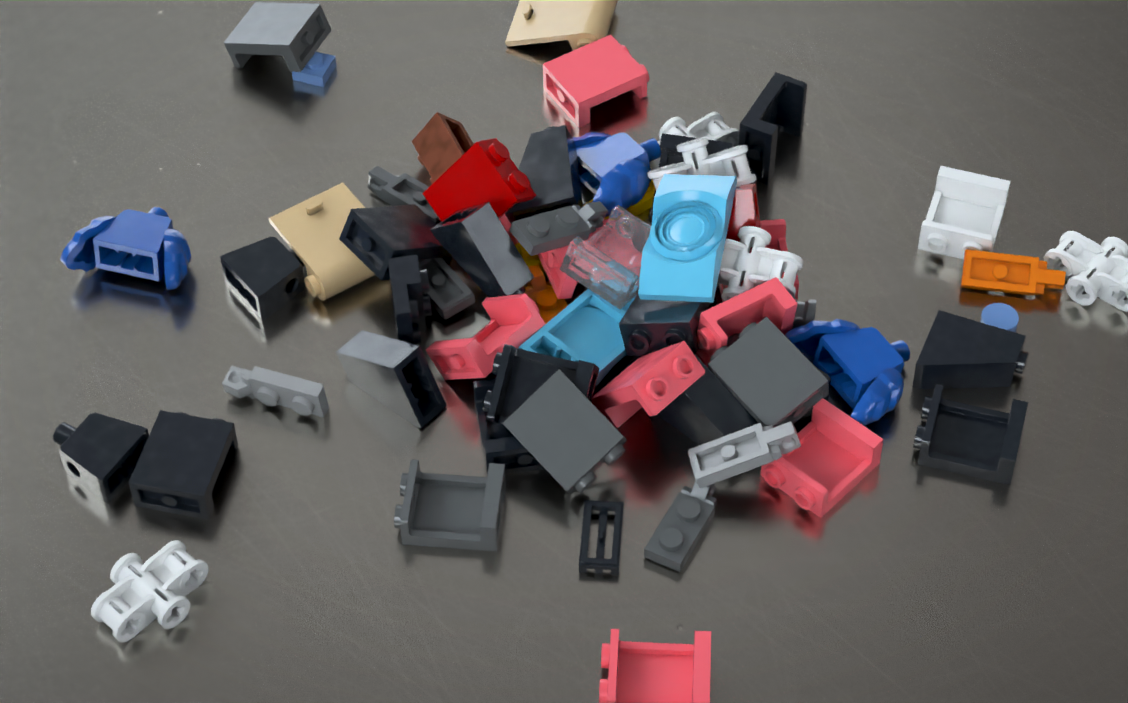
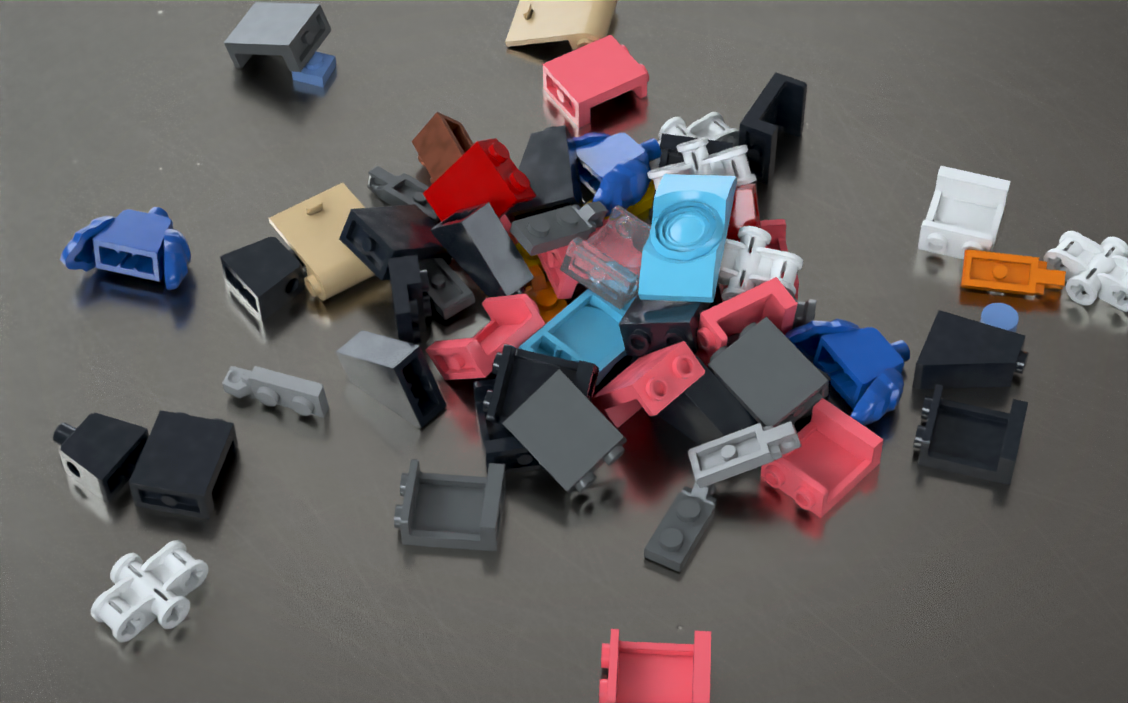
(600, 563): black tile -> none

